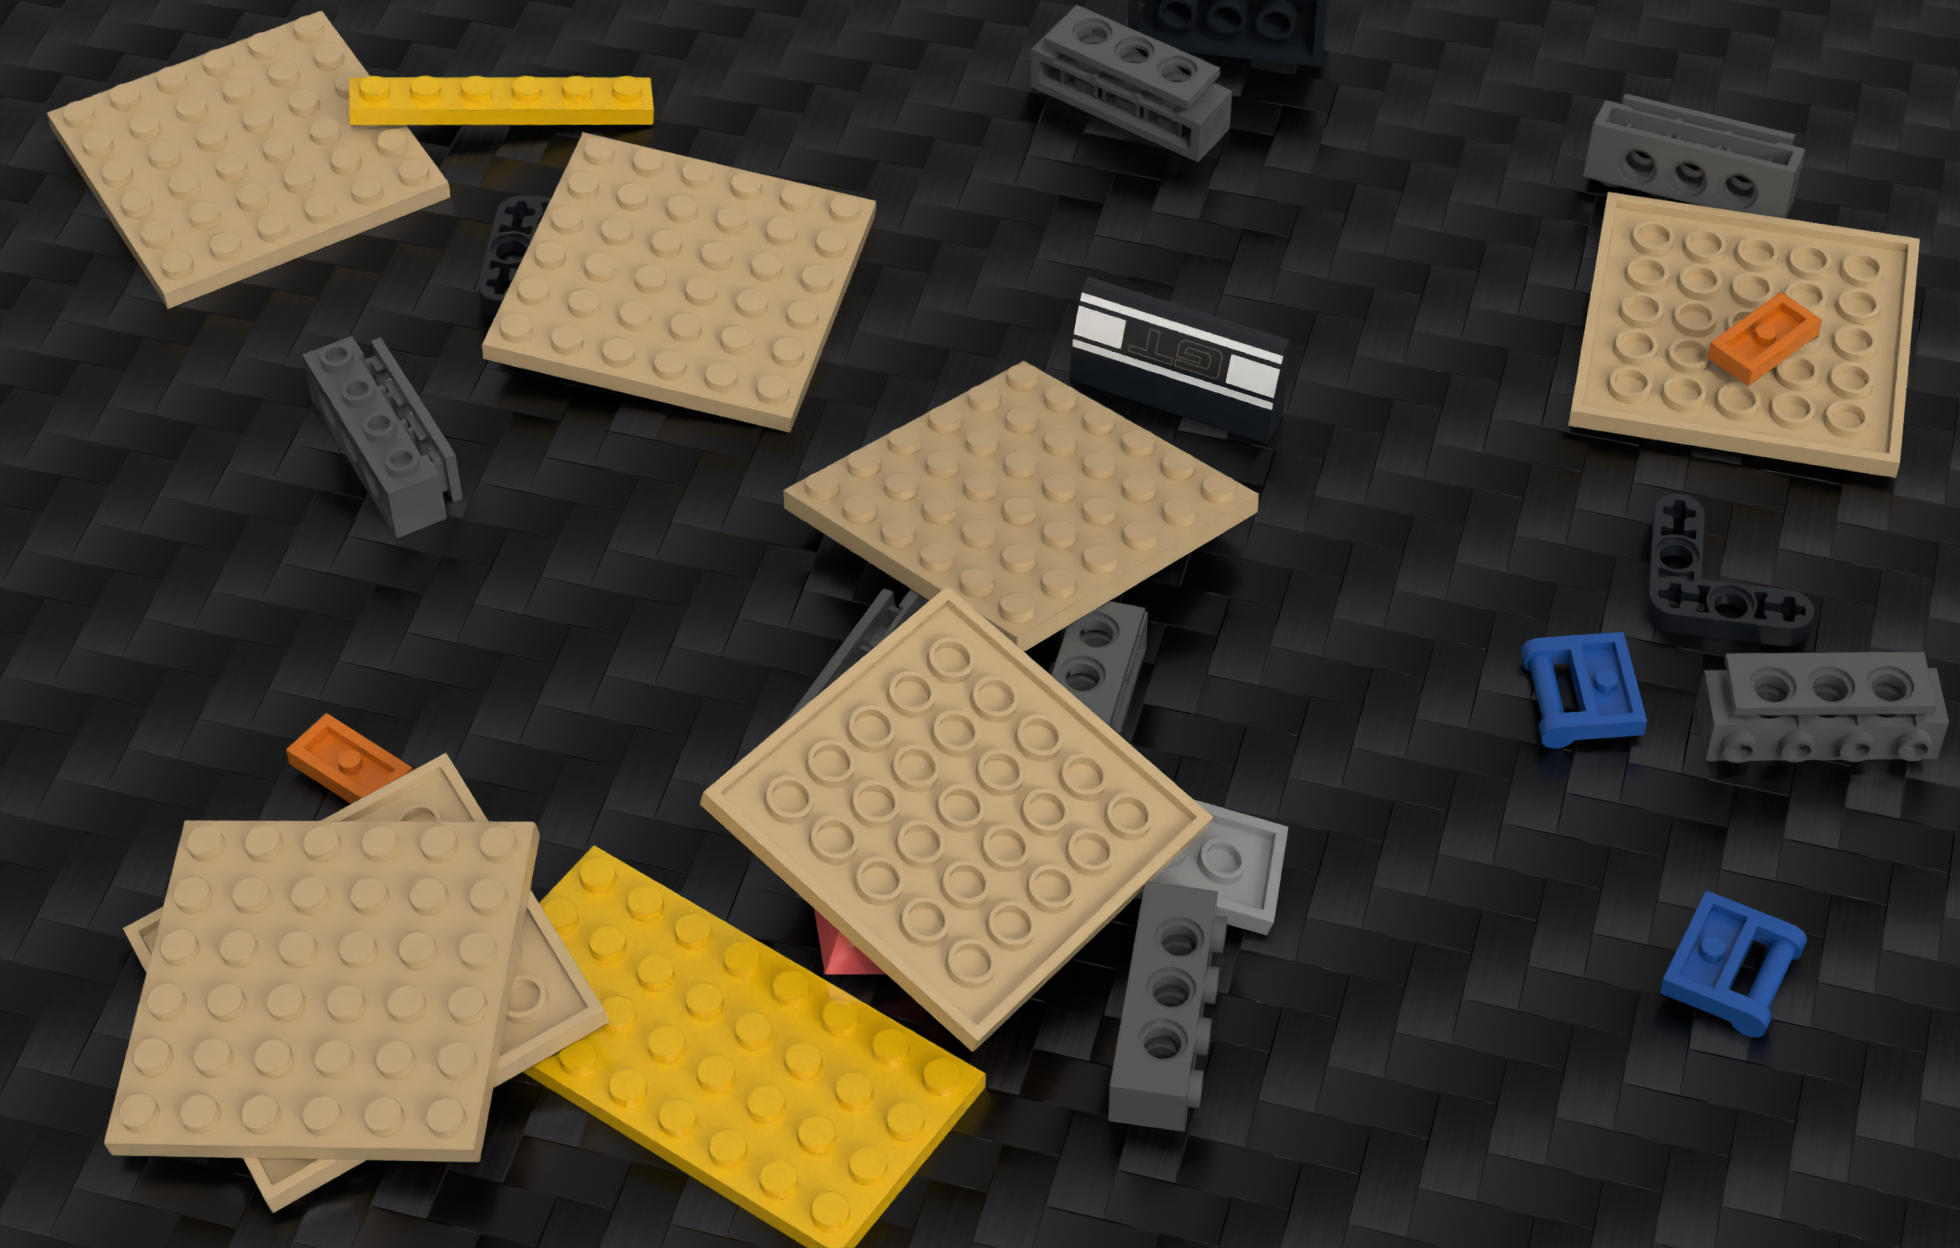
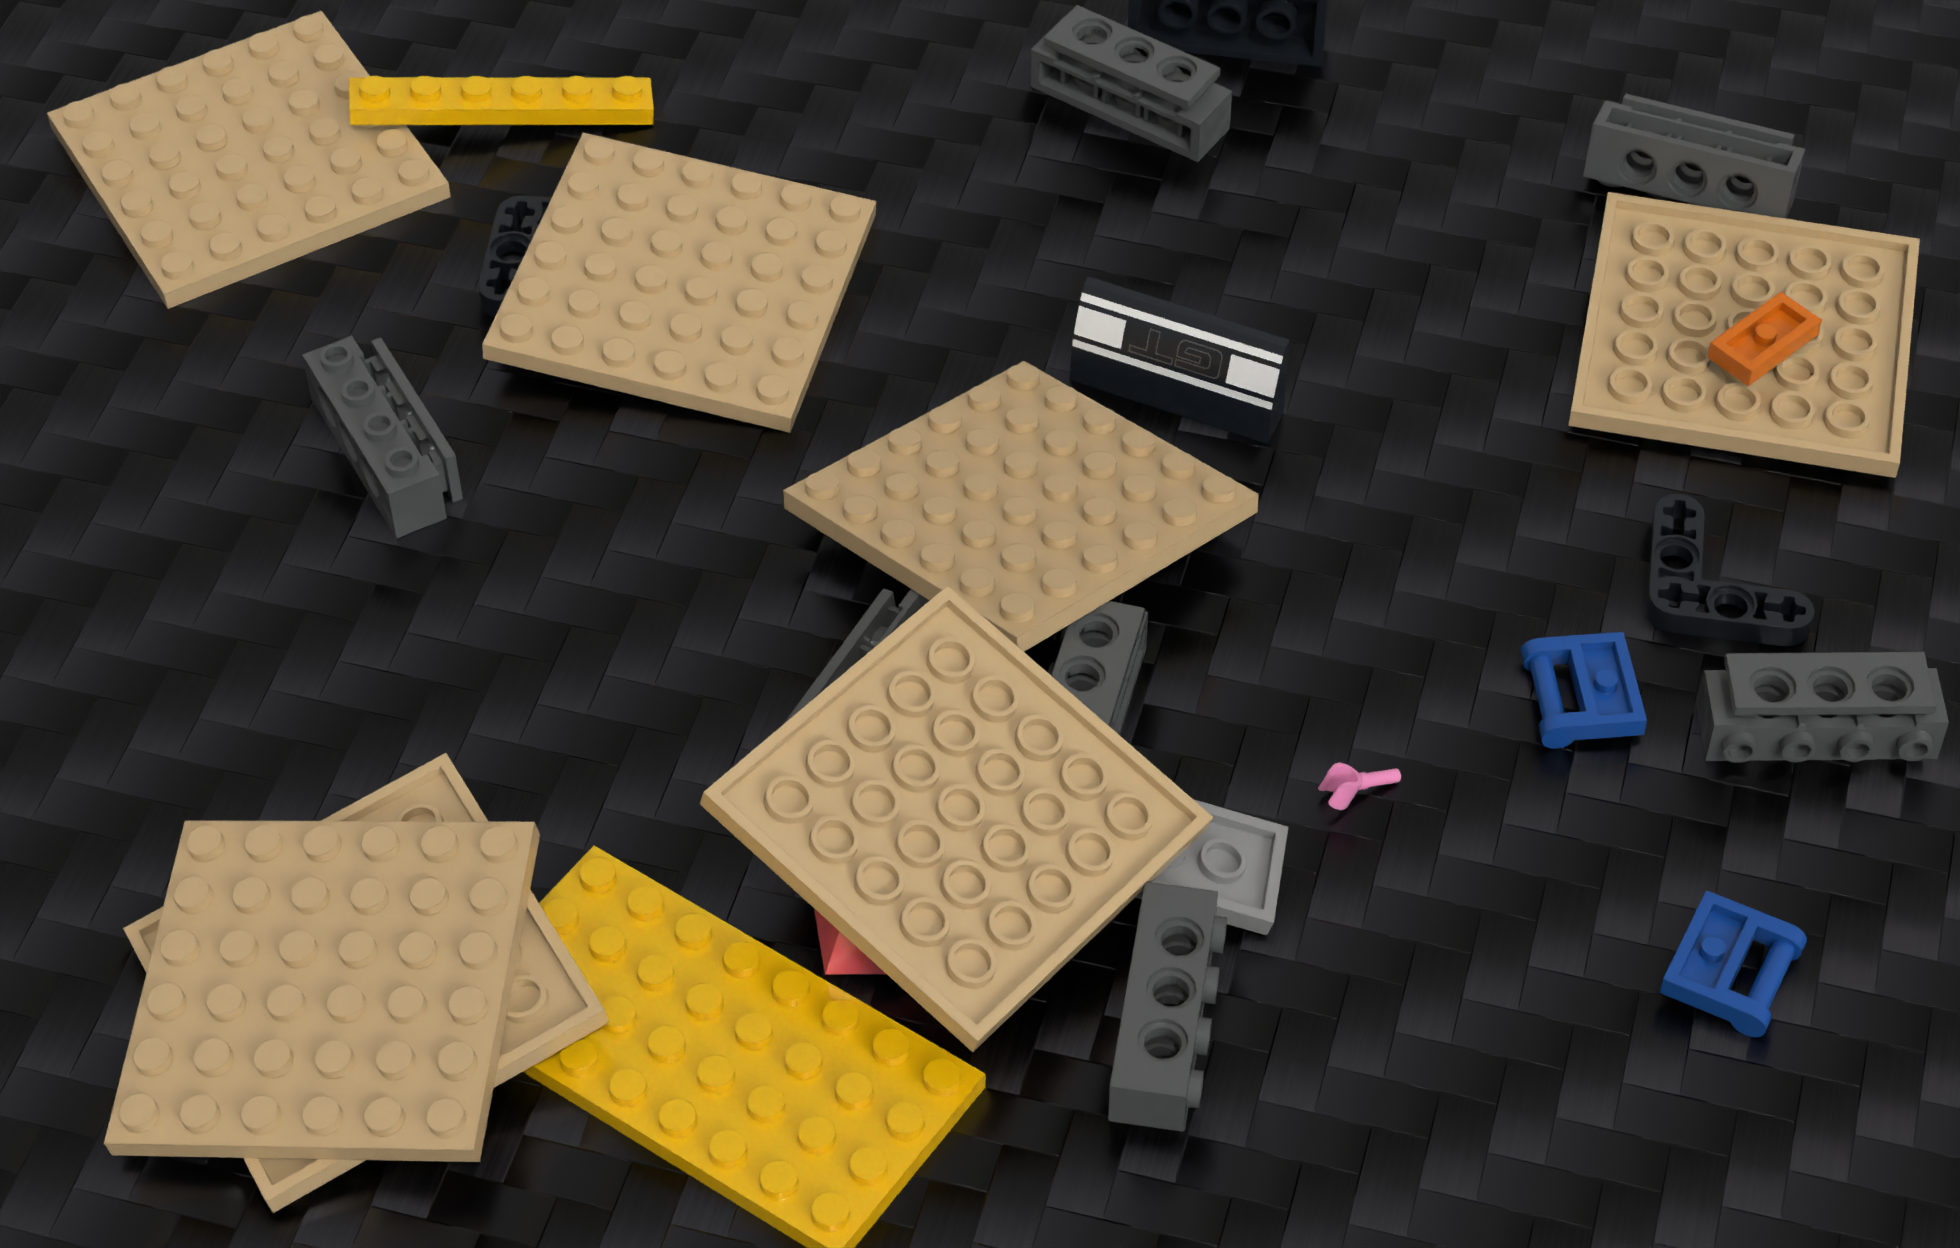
(344, 760): orange plate -> none
(1346, 781): none -> bright pink hand

